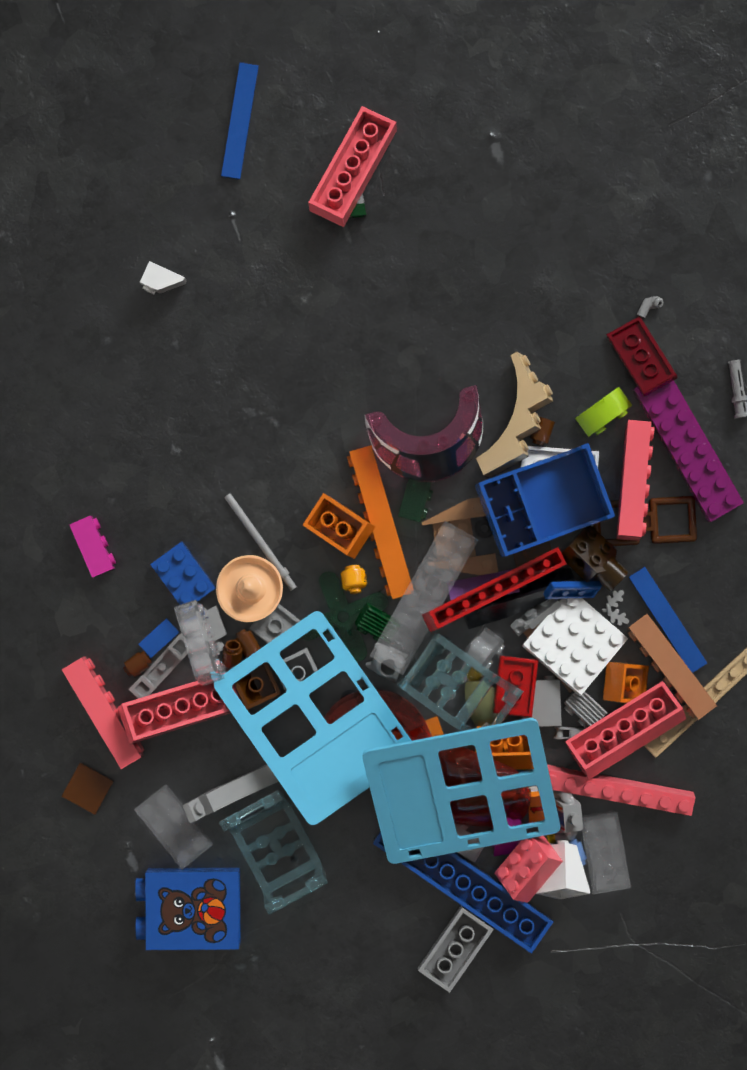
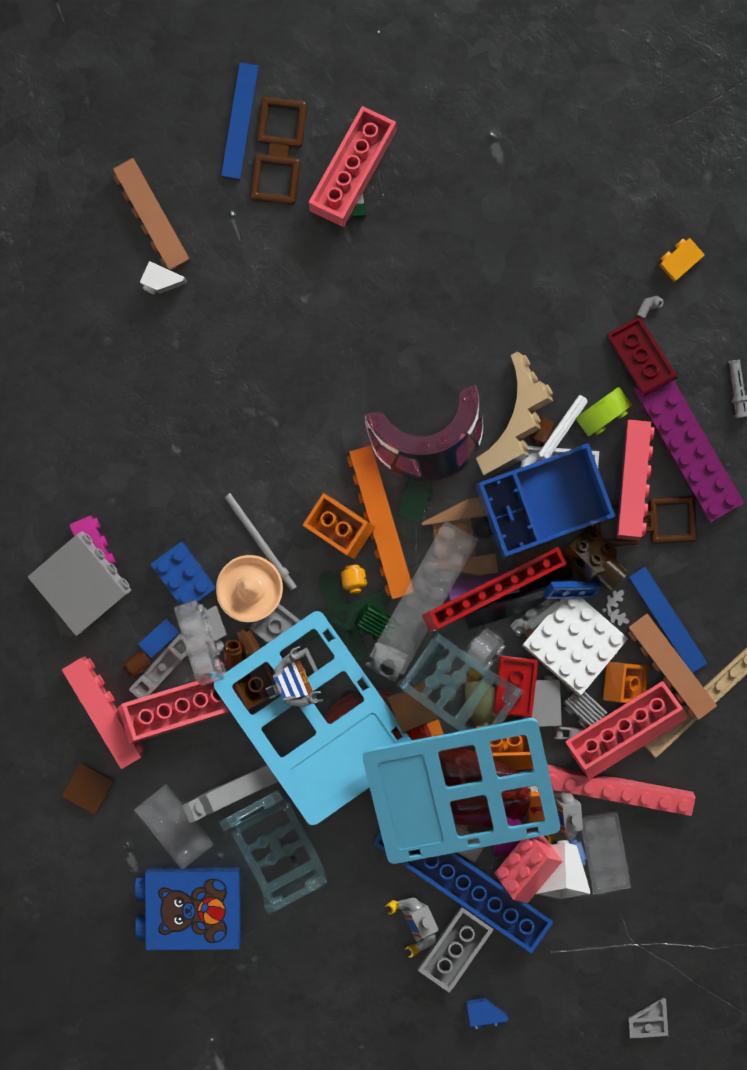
(79, 583): none -> light grey panel
(151, 214): none -> nougat brick
(278, 150): none -> reddish brown bar
(292, 682): none -> torso
(410, 712): none -> reddish brown tile
(420, 923): none -> light grey torso
(484, 1012): none -> blue slope
(562, 427): none -> white axle
(649, 1021): none -> light grey wing
(681, 259): none -> light orange brick

